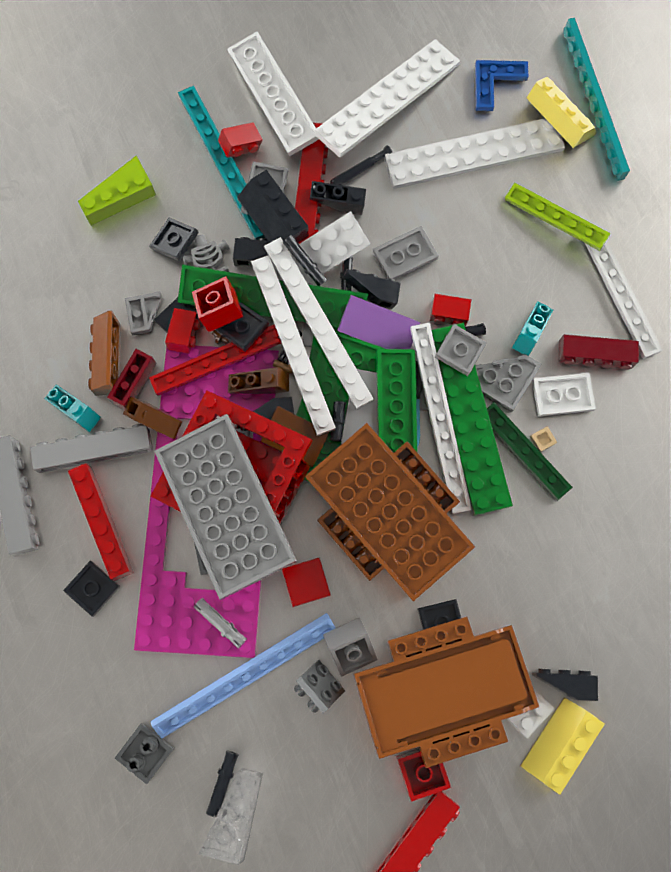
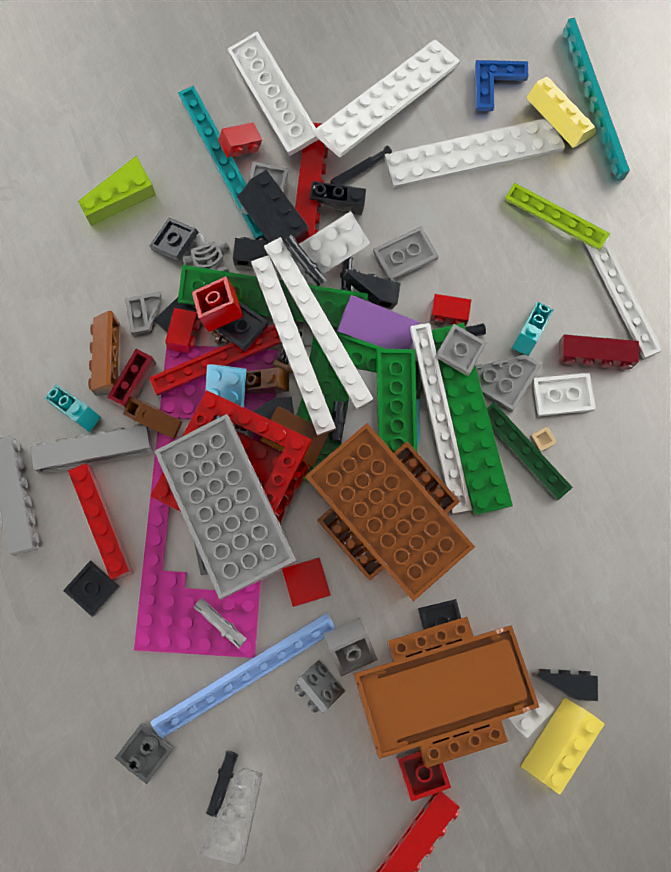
(226, 382): none -> medium azure plate

